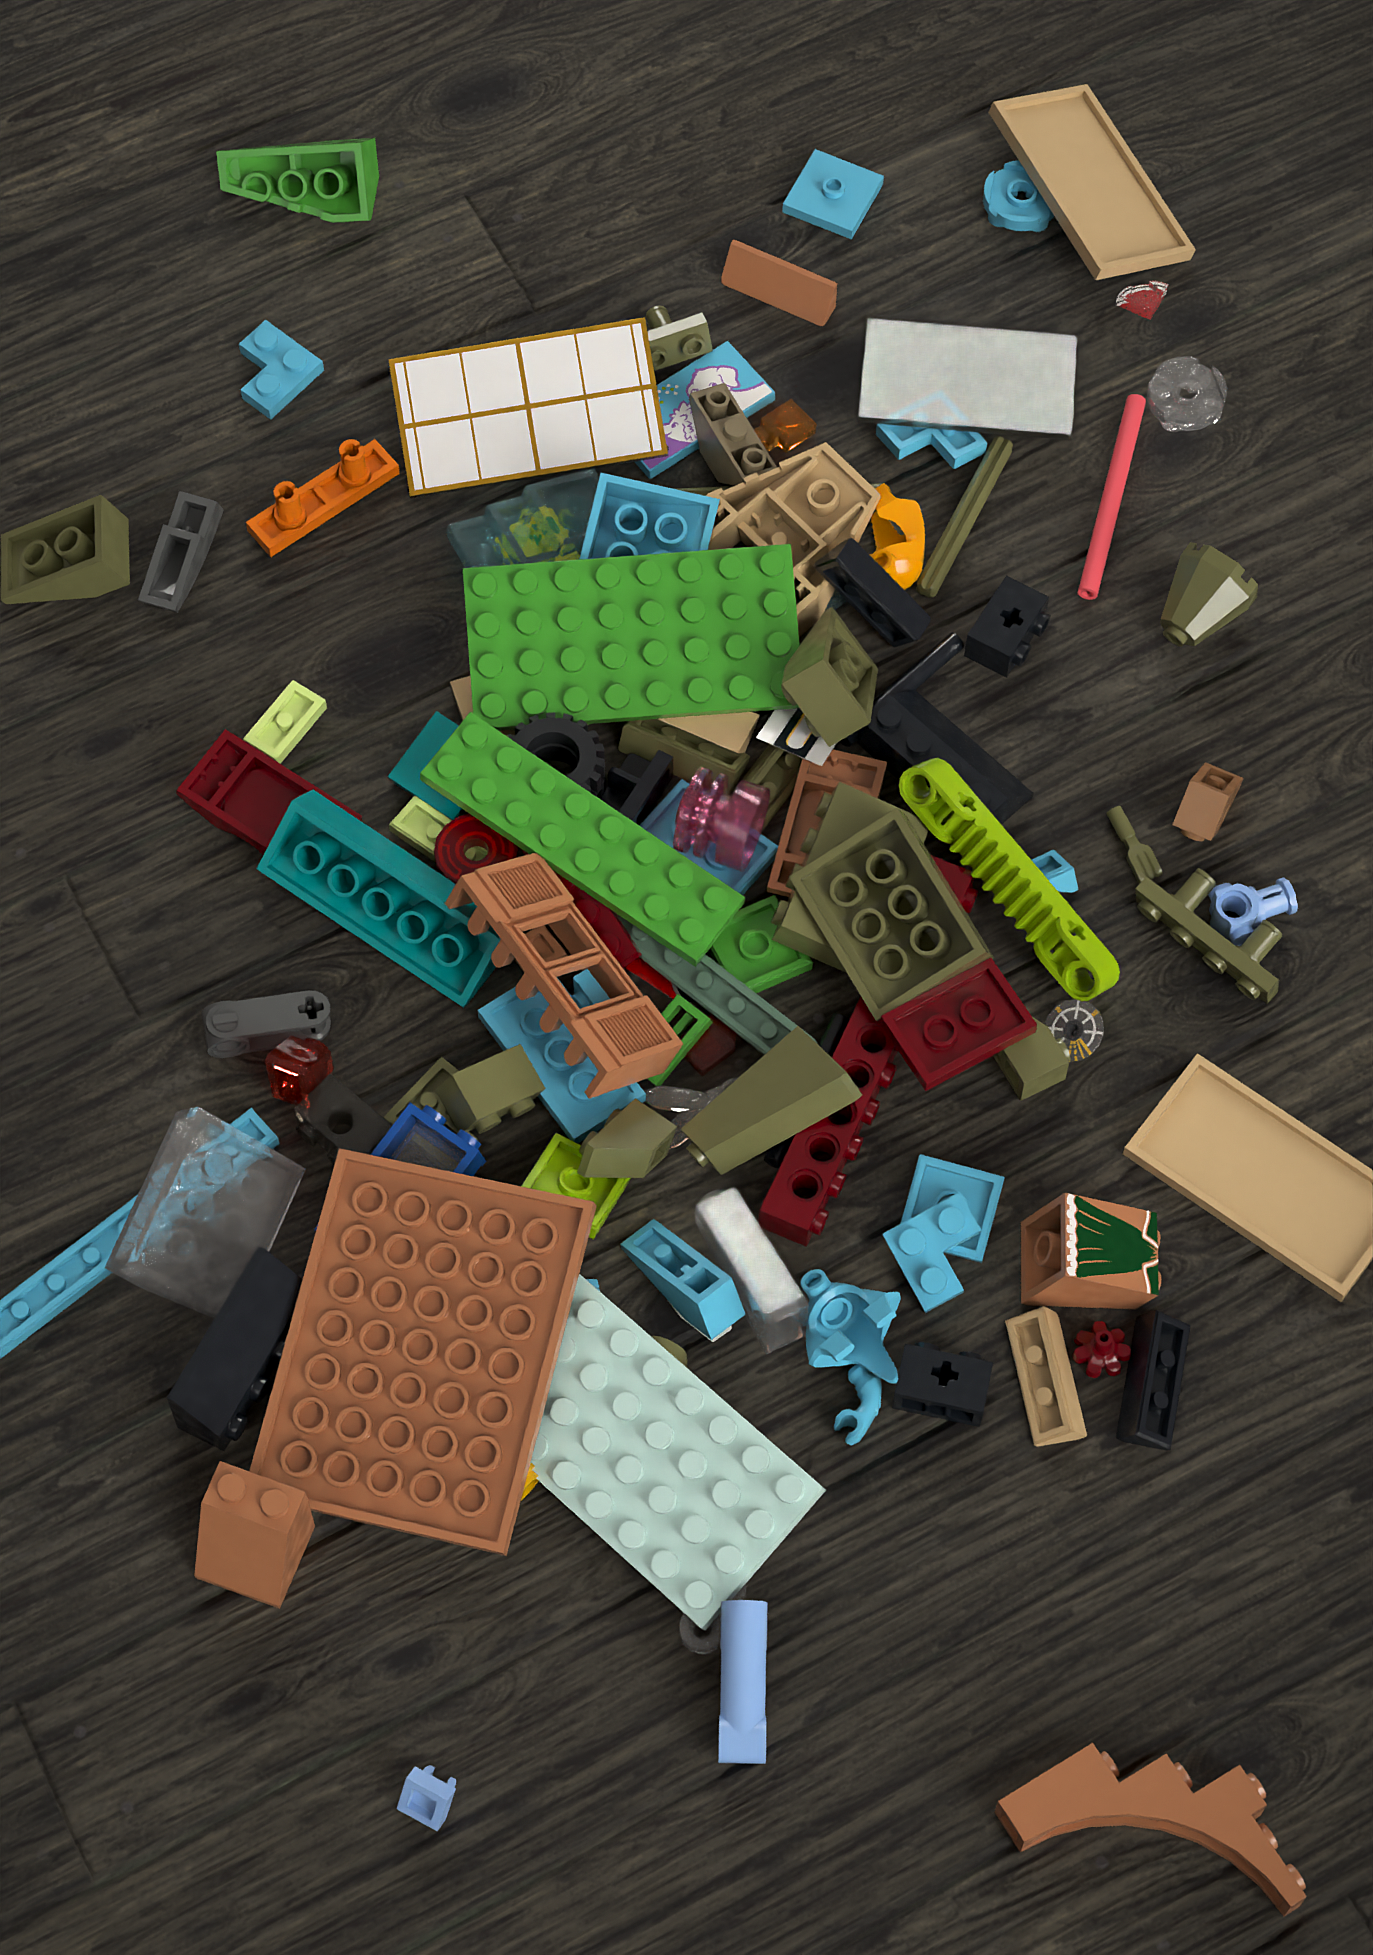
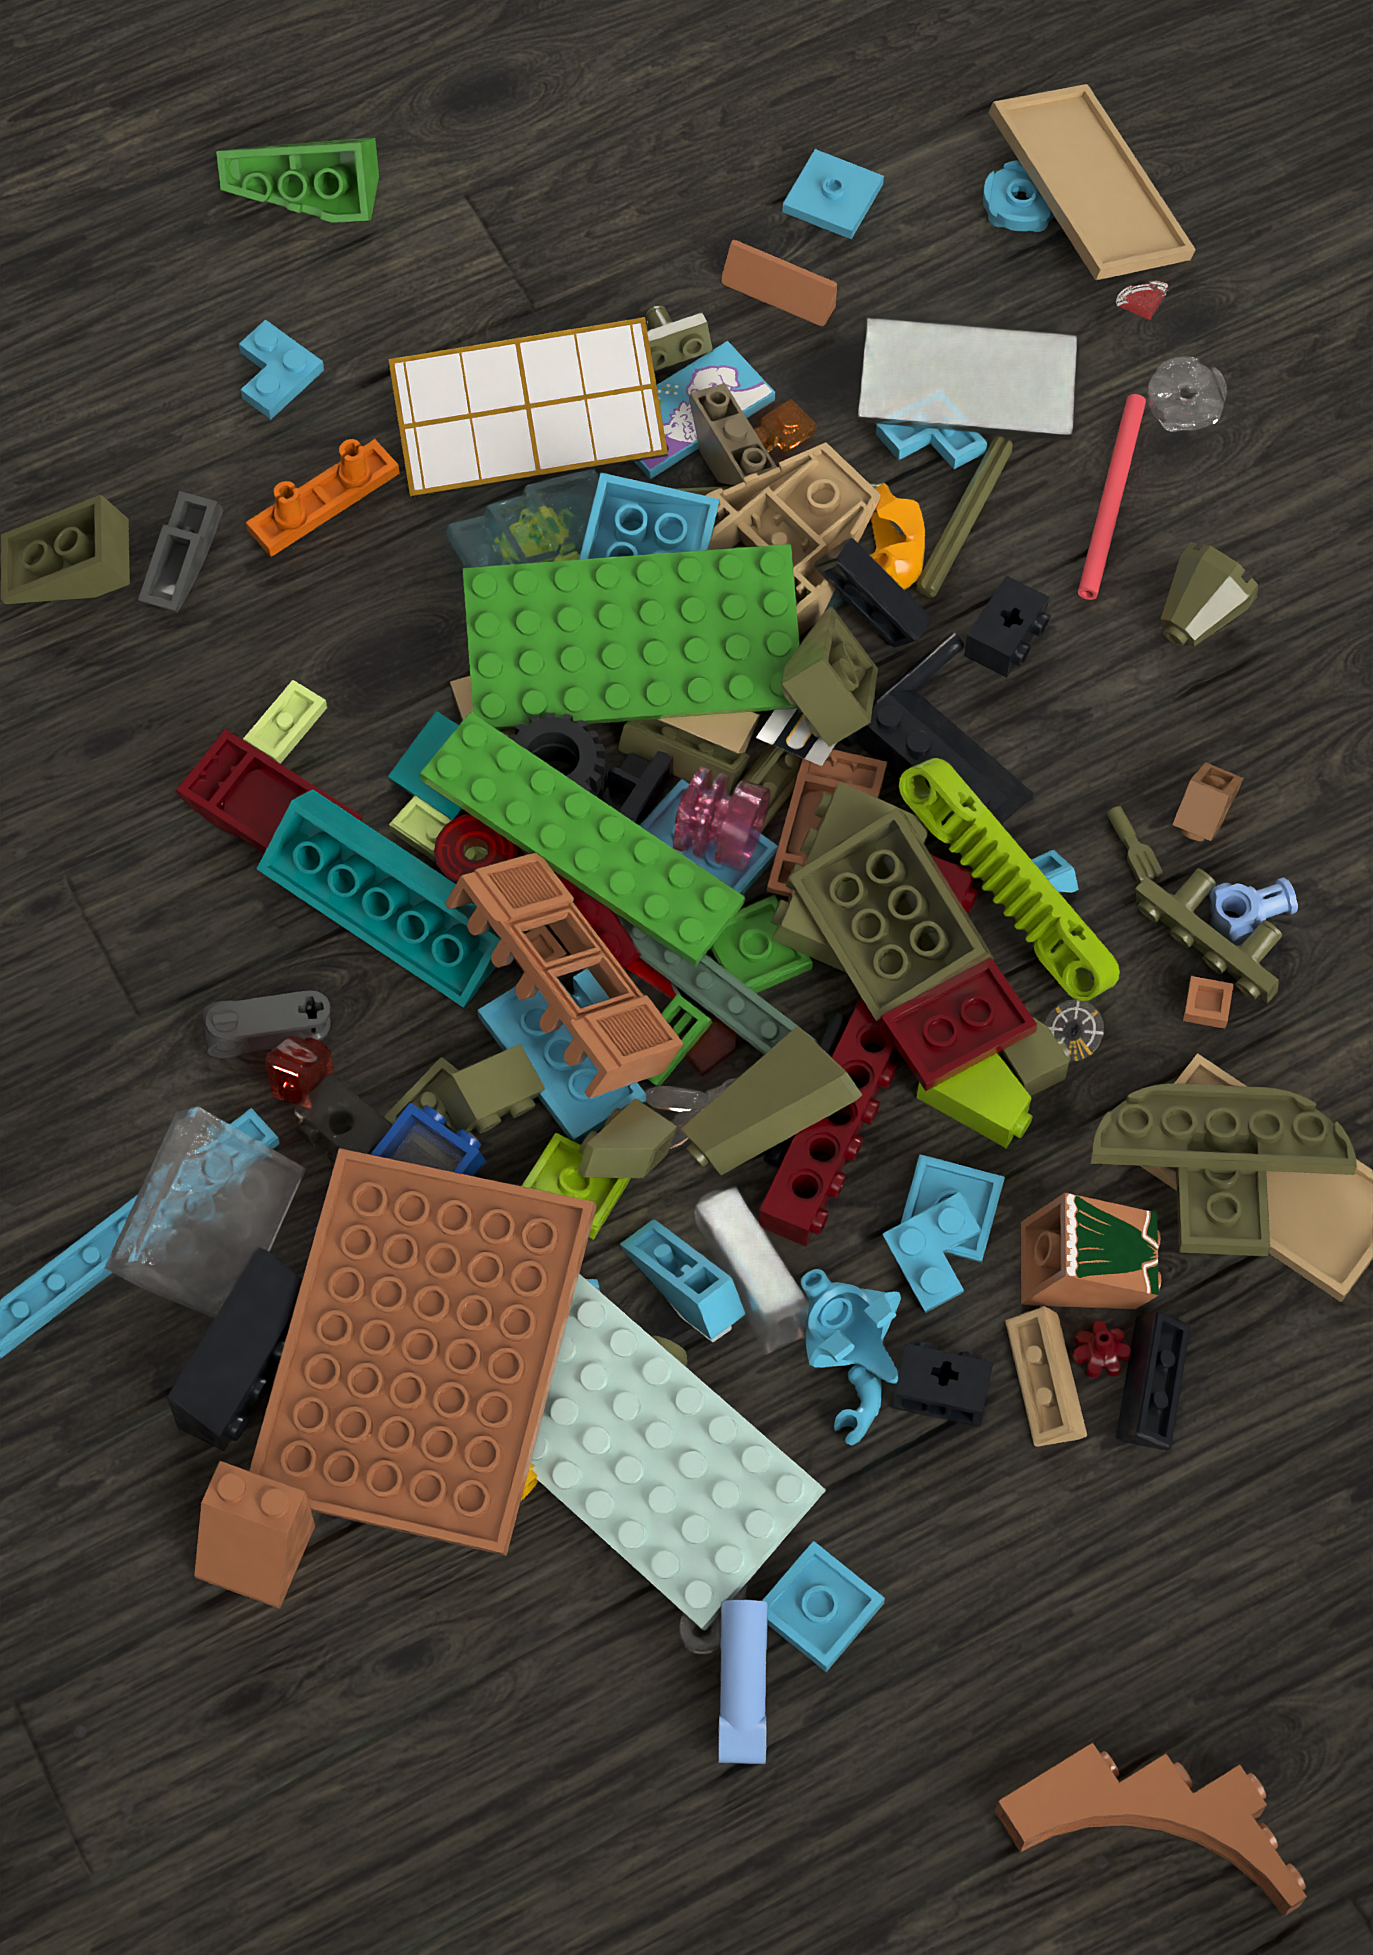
(426, 1797): light blue tile -> none
(820, 1606): none -> medium azure plate
(984, 1099): none -> lime slope
(1208, 1002): none -> nougat plate
(1221, 1152): none -> olive plate

